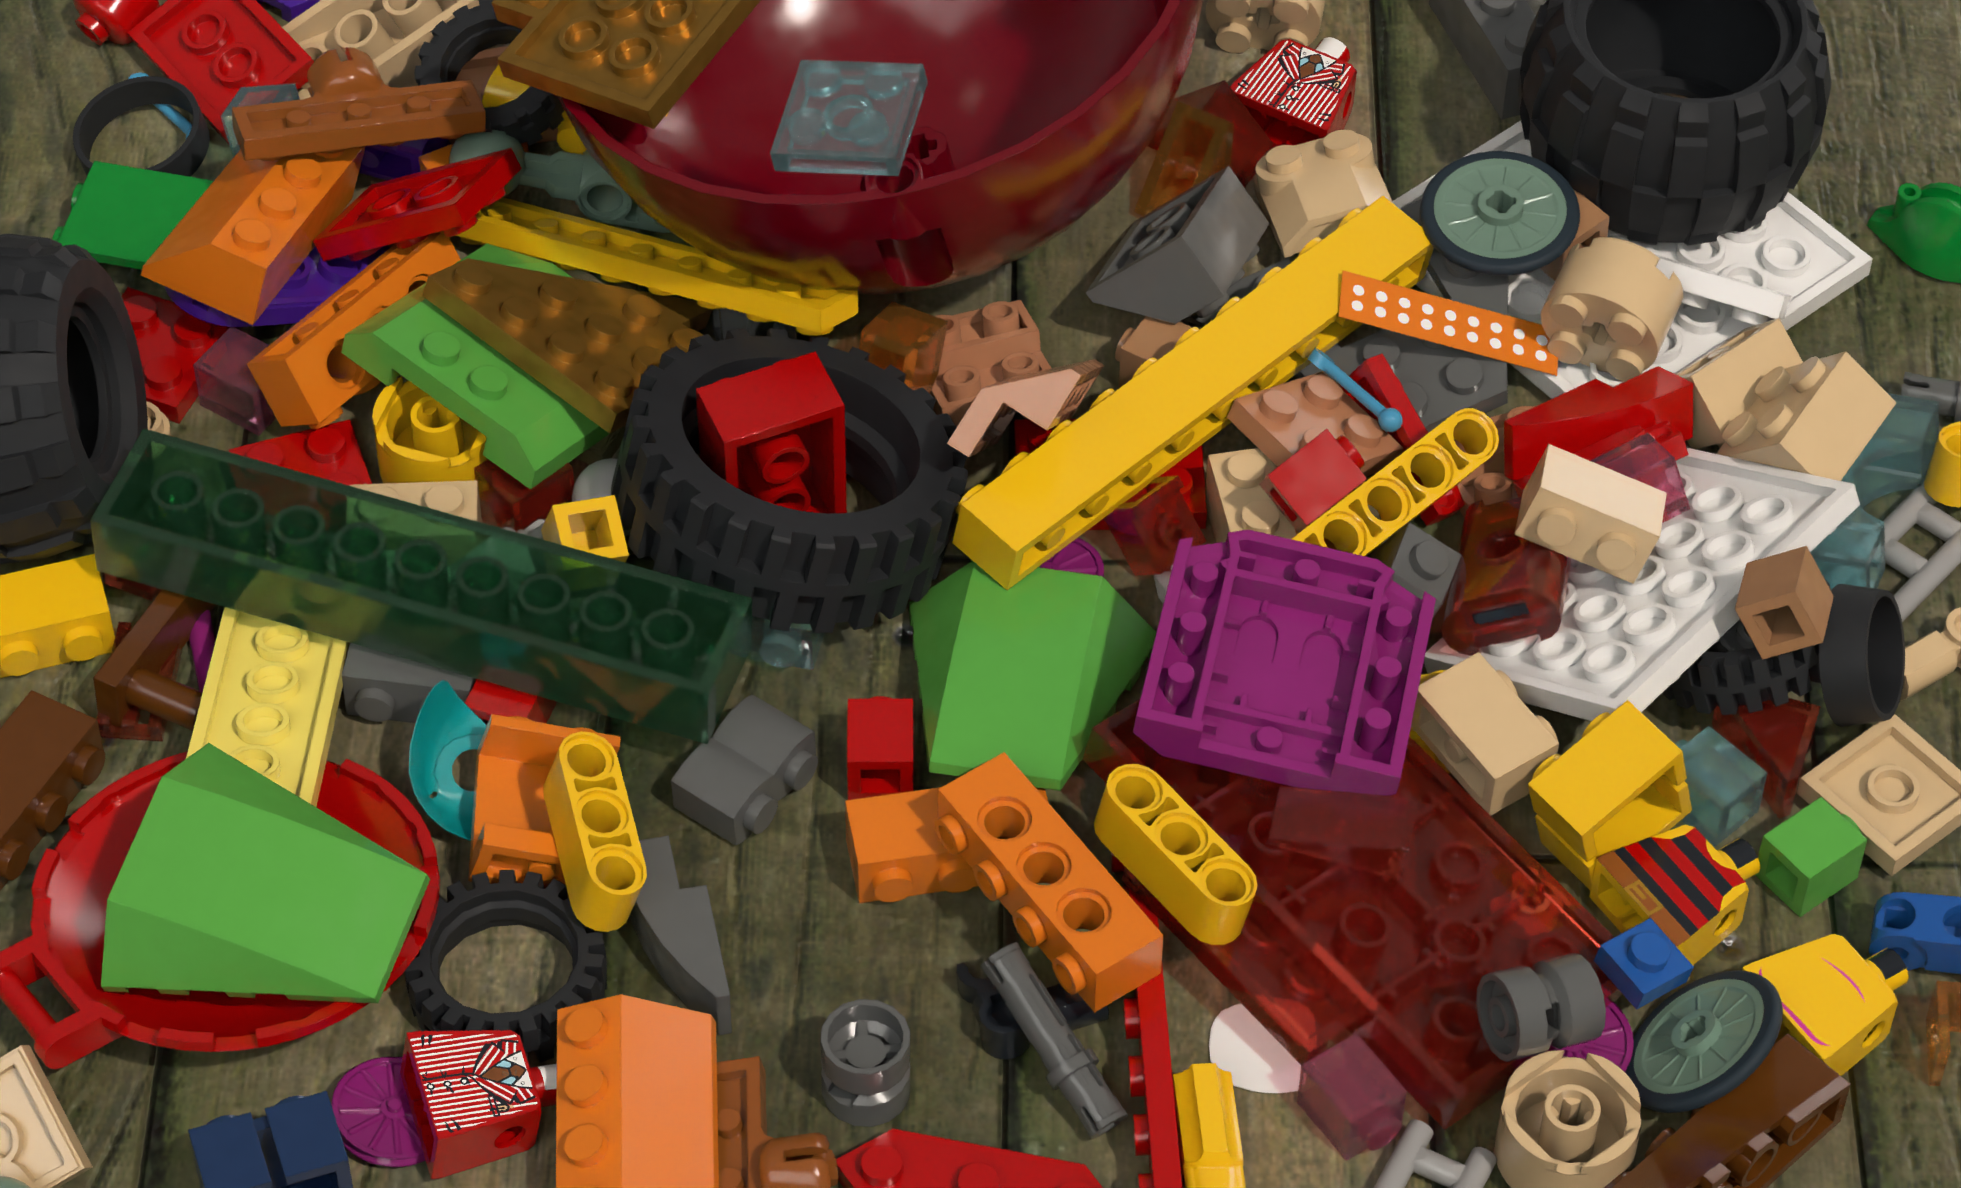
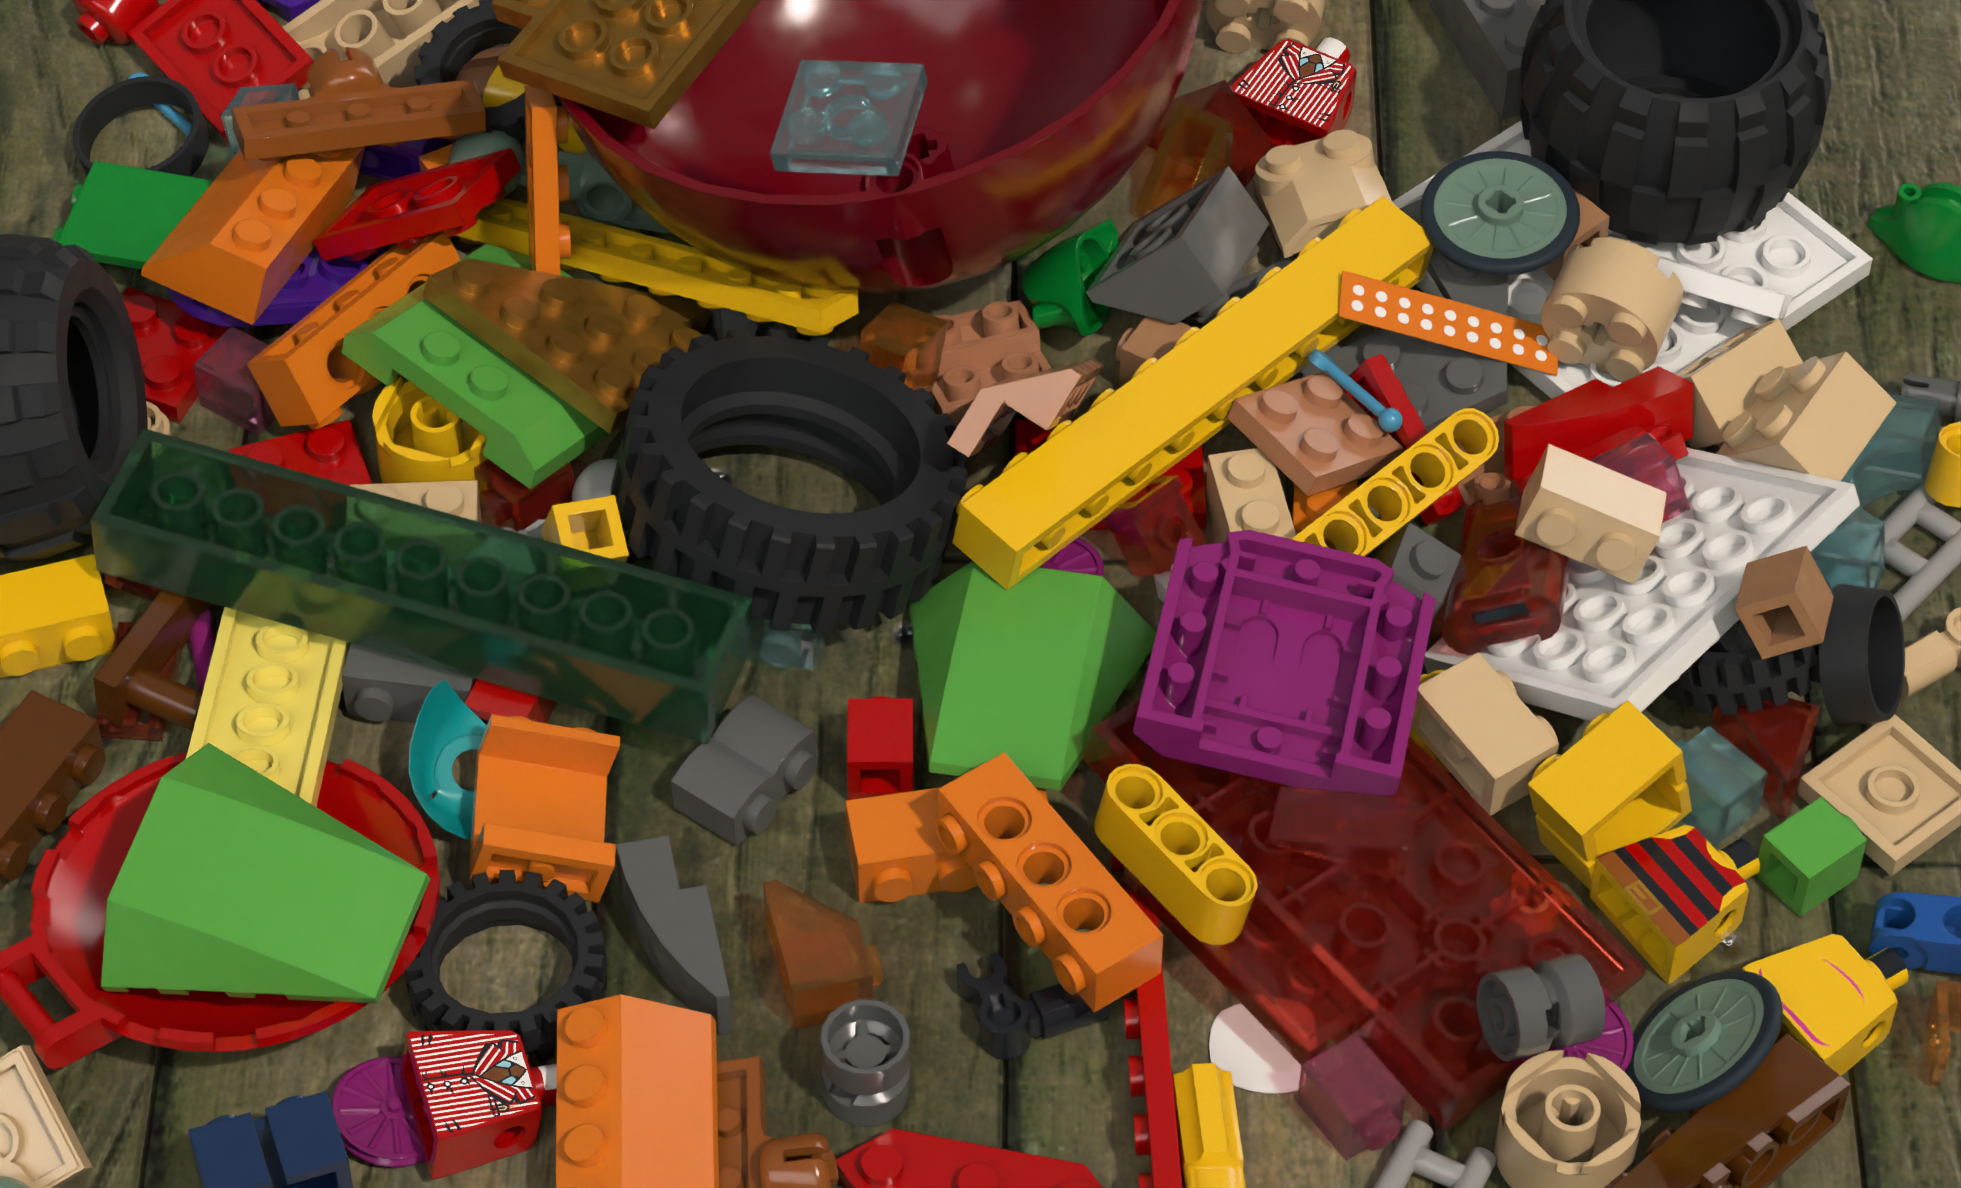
(546, 181): none -> orange plate
(594, 831): yellow beam -> none
(778, 434): red brick -> none
(817, 955): none -> clear orange slope
(1062, 275): none -> green hat
(1068, 1063): dark grey pin -> none
(1315, 479): red brick -> none
(1643, 963): blue plate -> none

